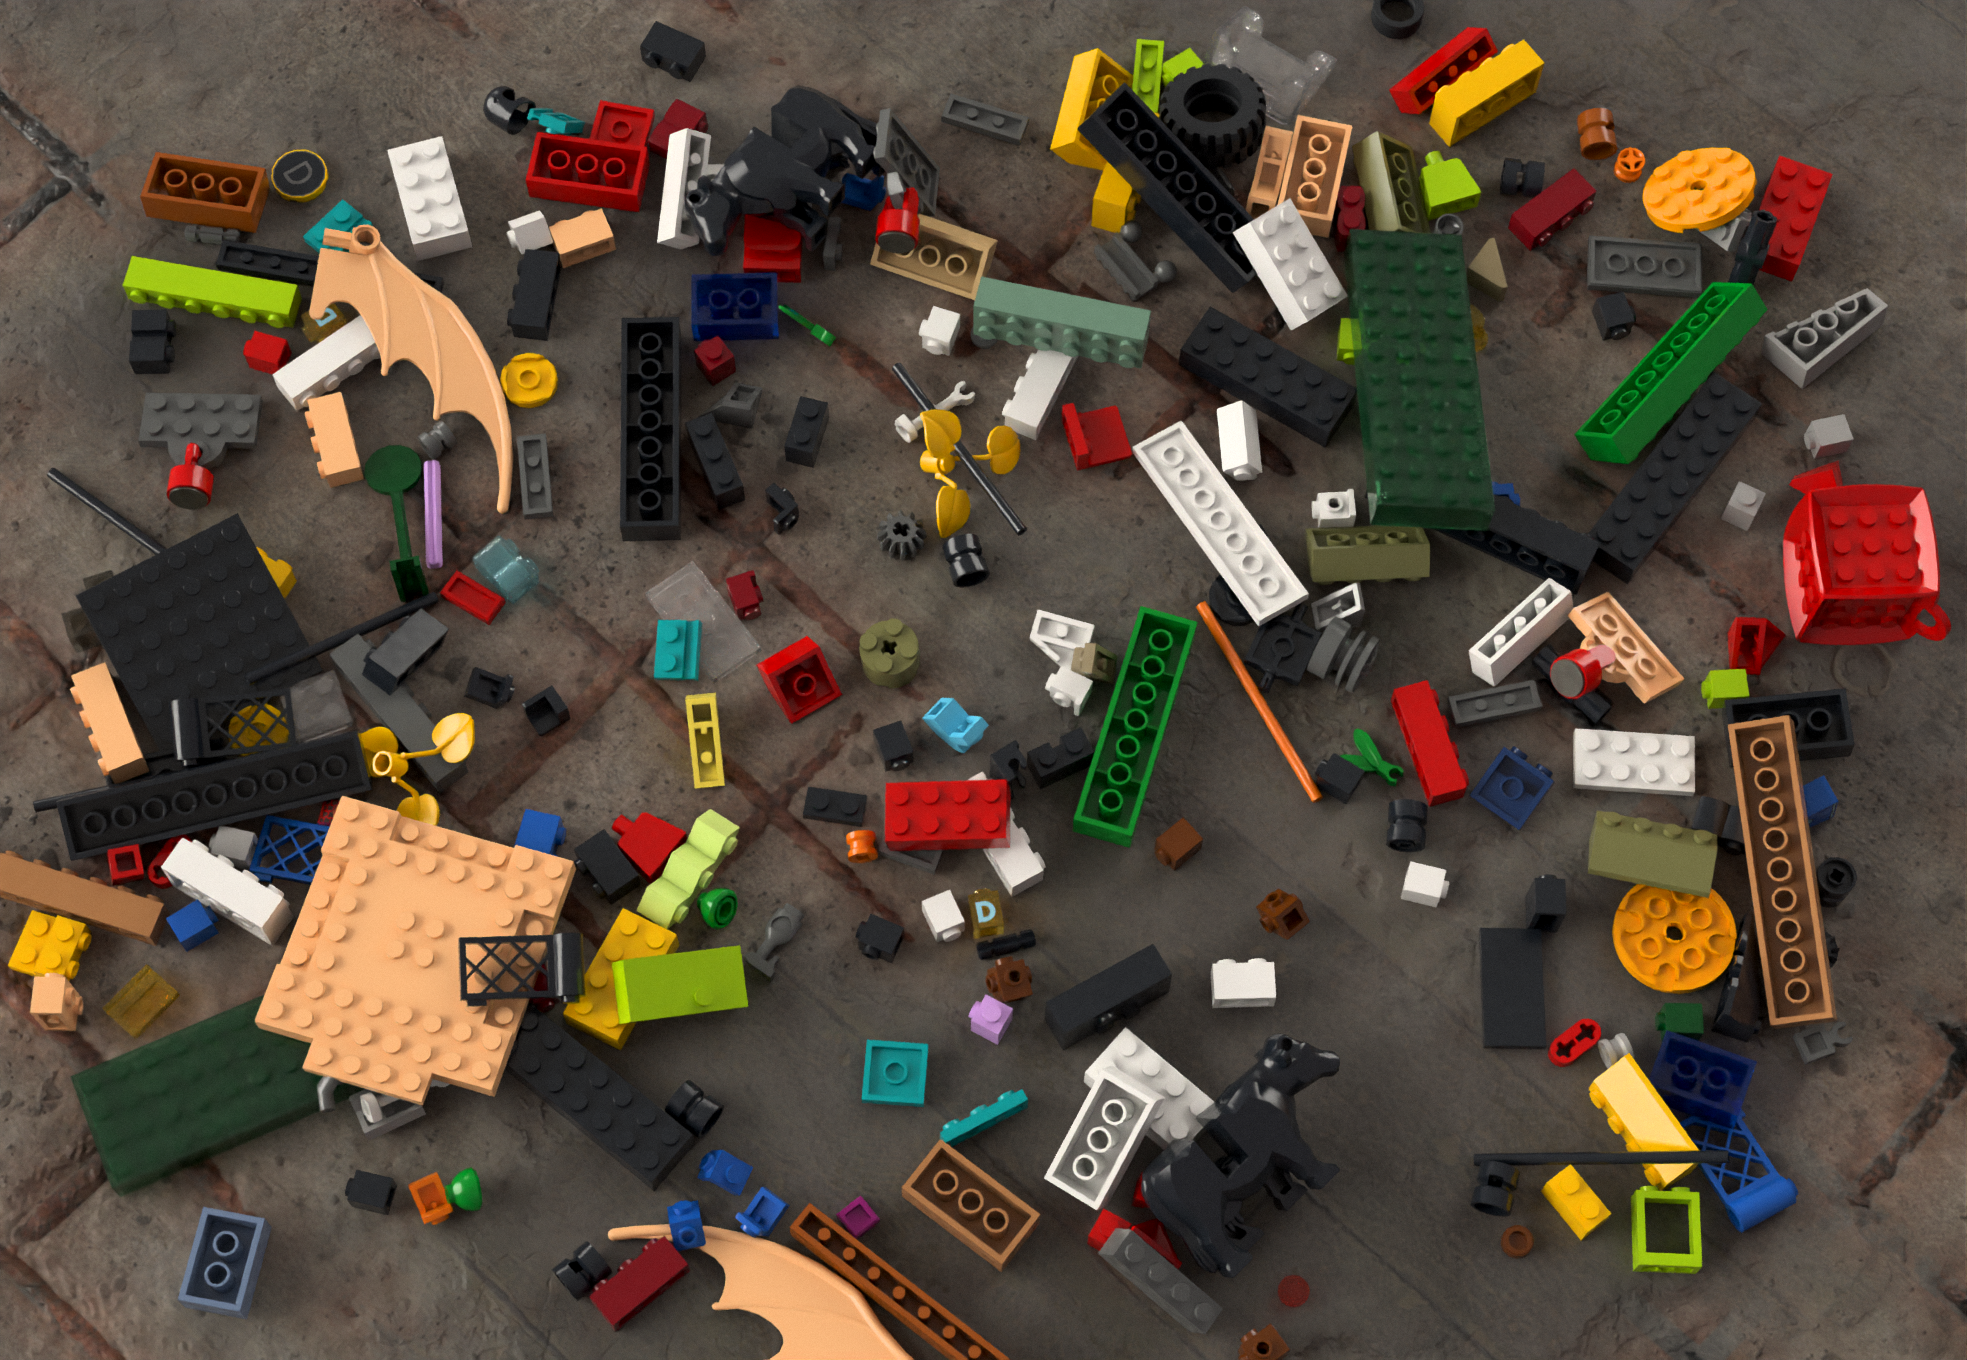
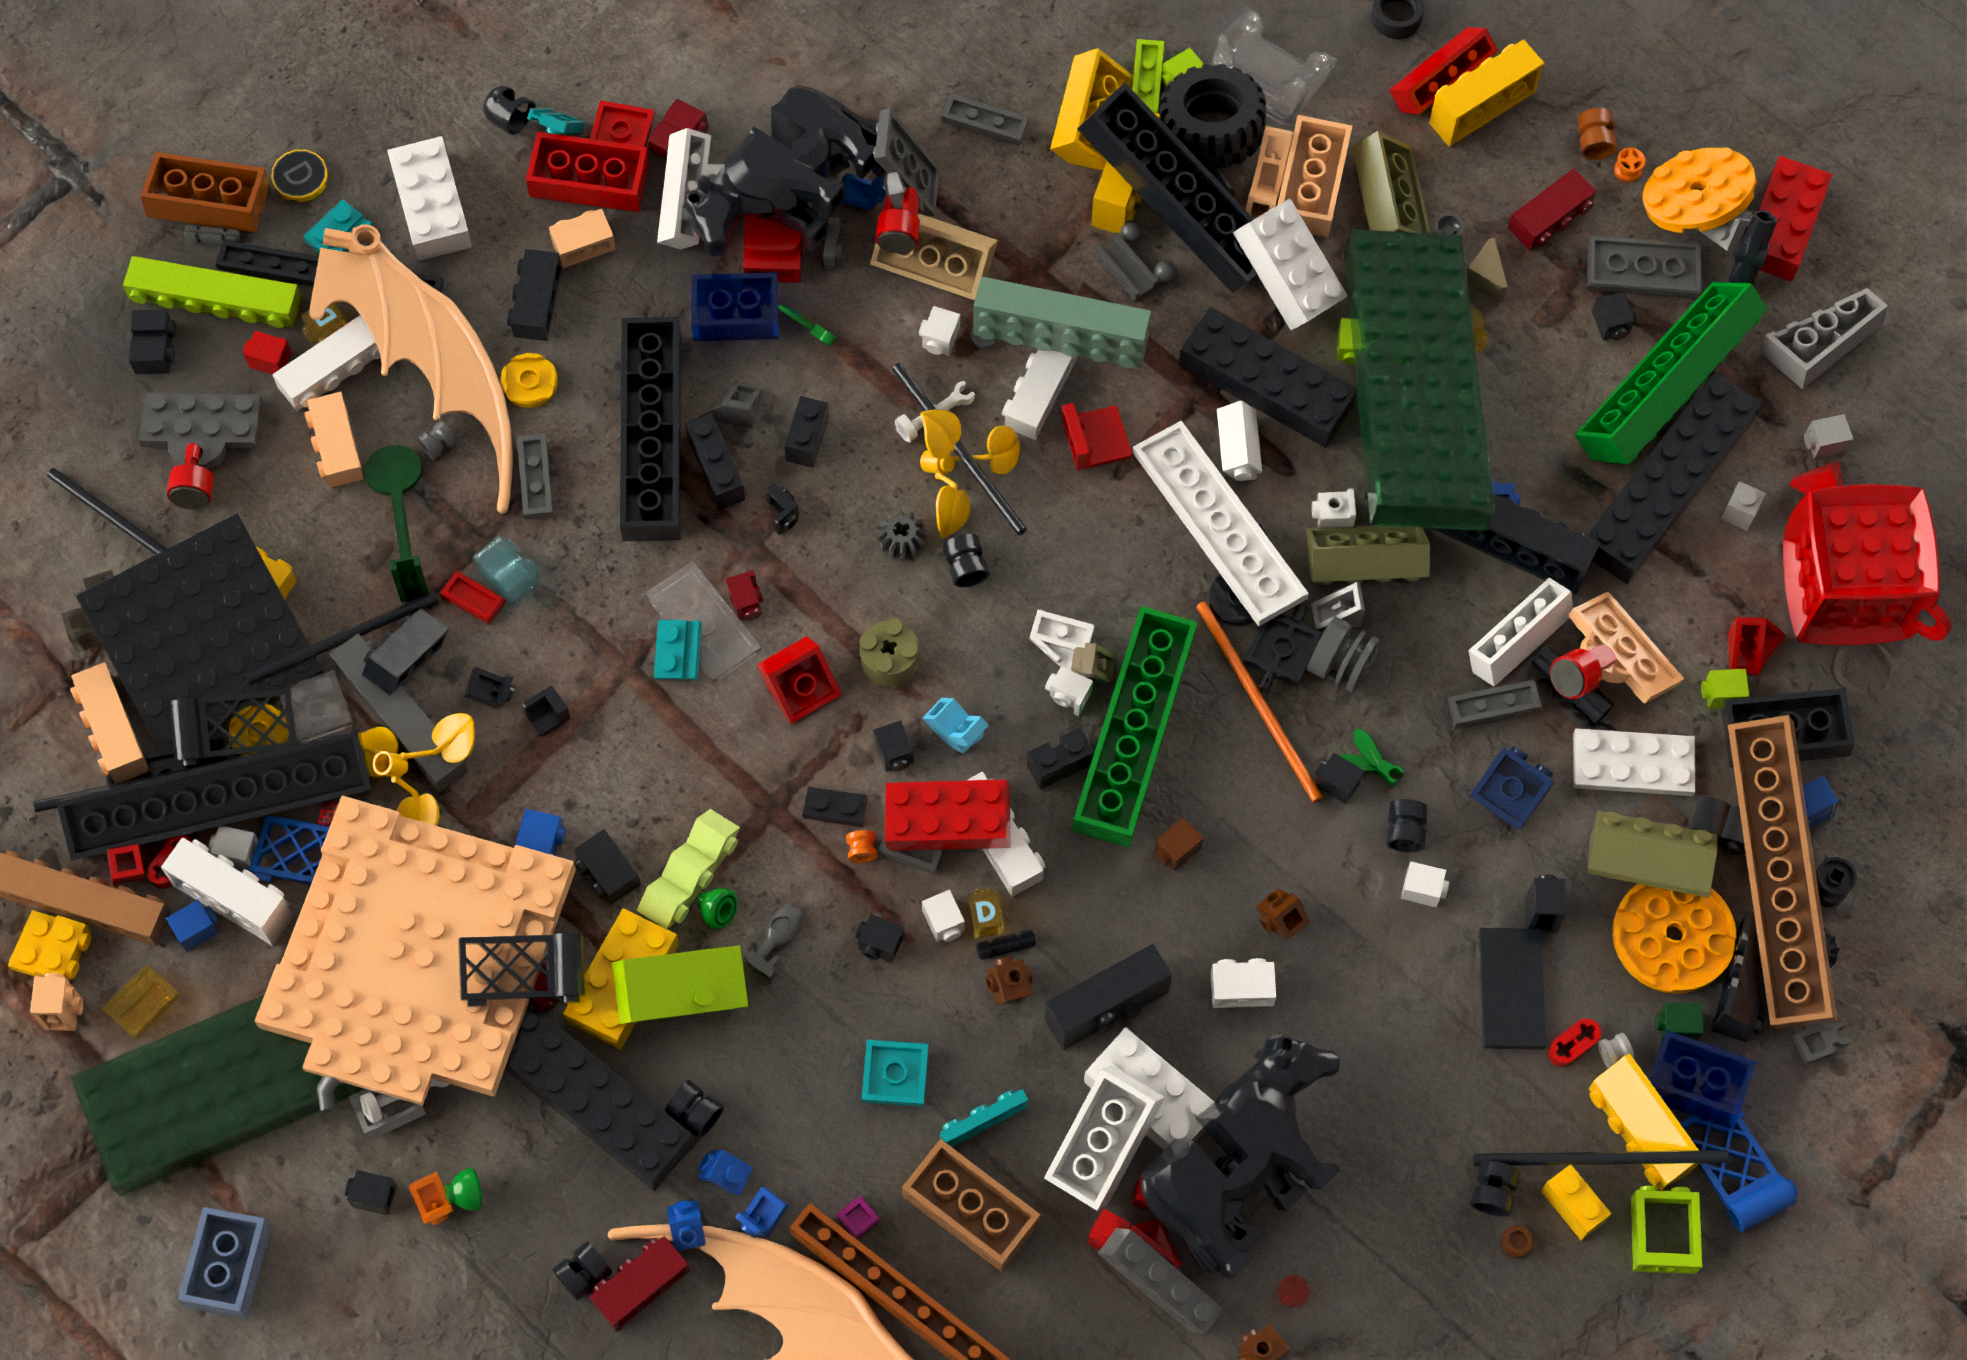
(433, 514): lavender axle -> none
(529, 232): white brick -> none
(648, 843): red torso -> none
(672, 51): black brick -> none
(705, 740): light yellow slope -> none
(714, 360): dark red brick -> none
(990, 1018): lavender brick -> none
(1005, 765): black hinge -> none
(1348, 213): dark red brick -> none
(1429, 743): red brick -> none
(1447, 186): lime torso -> none
(1532, 177): black wheel -> none

